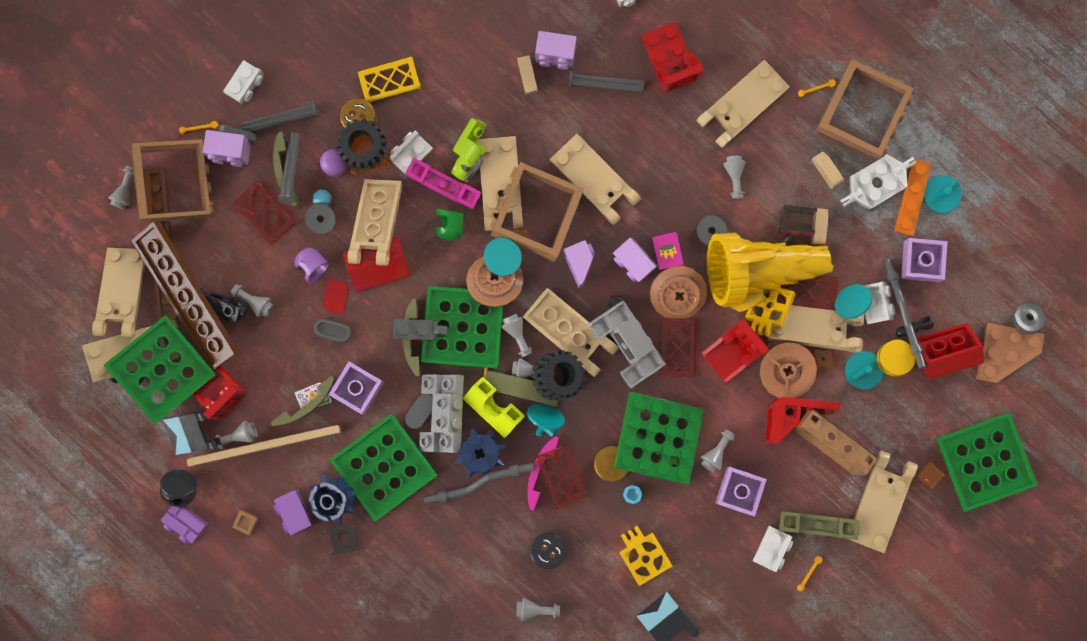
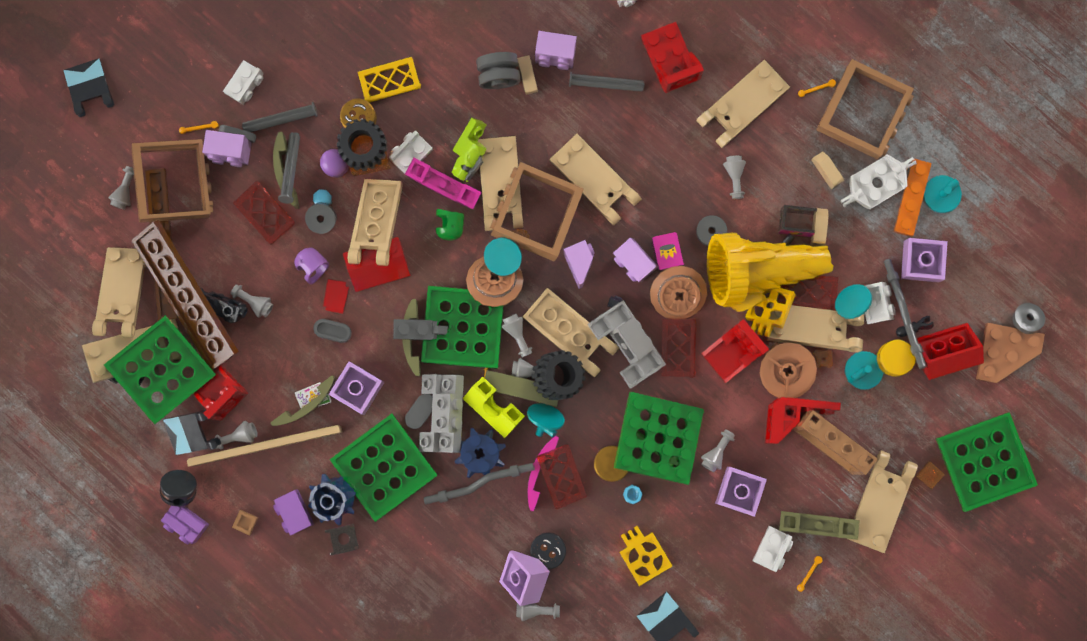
(87, 83): none -> black flag
(498, 70): none -> dark grey wheel
(524, 578): none -> lavender slope

